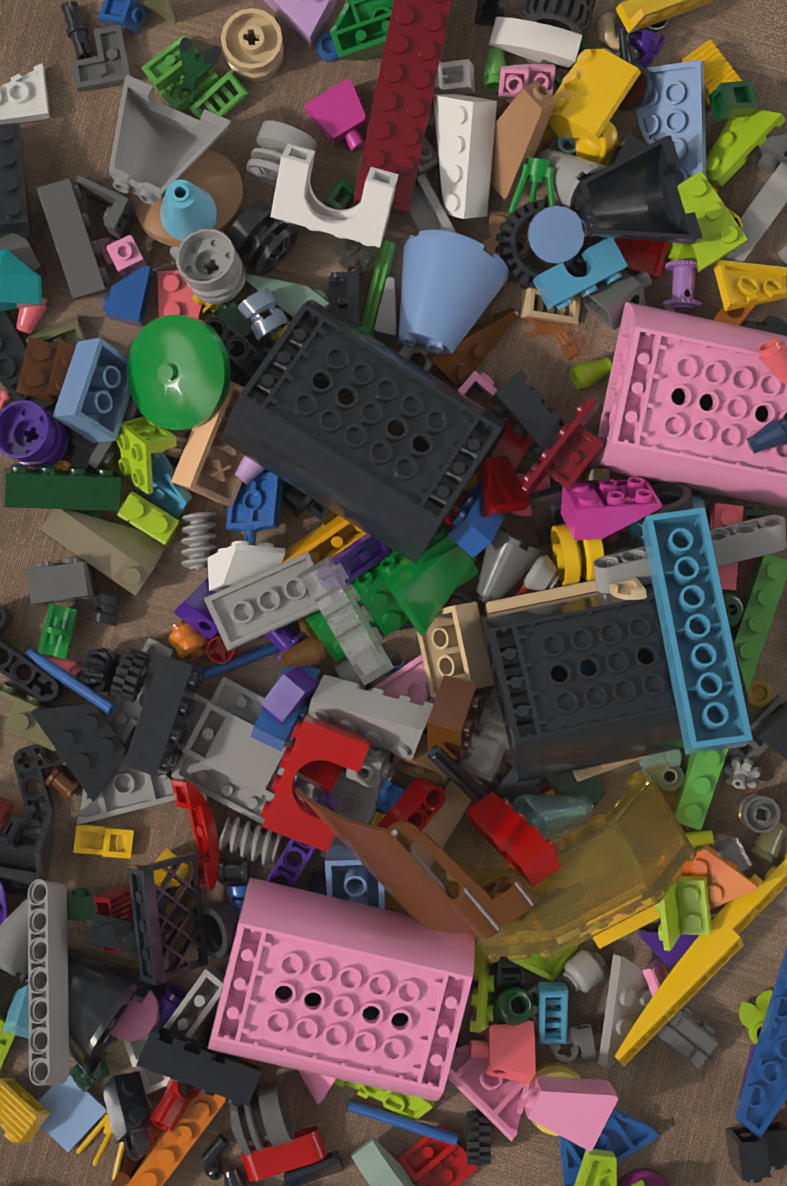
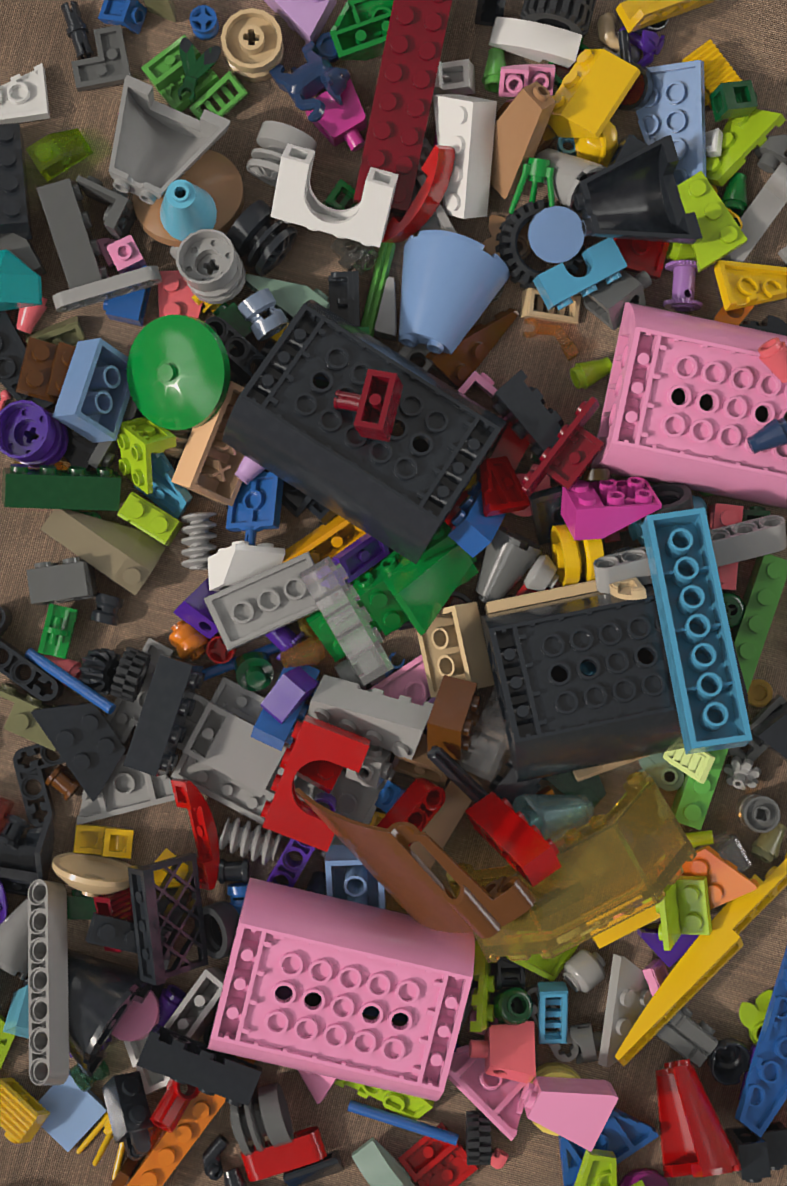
(58, 152): none -> clear neon green slope
(92, 873): none -> tan dish
(107, 288): none -> light grey beam
(202, 16): none -> blue wheel
(253, 670): none -> dark green piece
(311, 79): none -> dark blue animal
(375, 406): none -> dark red brick
(439, 170): none -> red slope
(498, 1158): none -> coral hand
(689, 763): none -> yellowish green slope
(689, 1126): none -> red cone
(714, 142): none -> white tile
(729, 1061): none -> black hair
(735, 194): none -> green cone

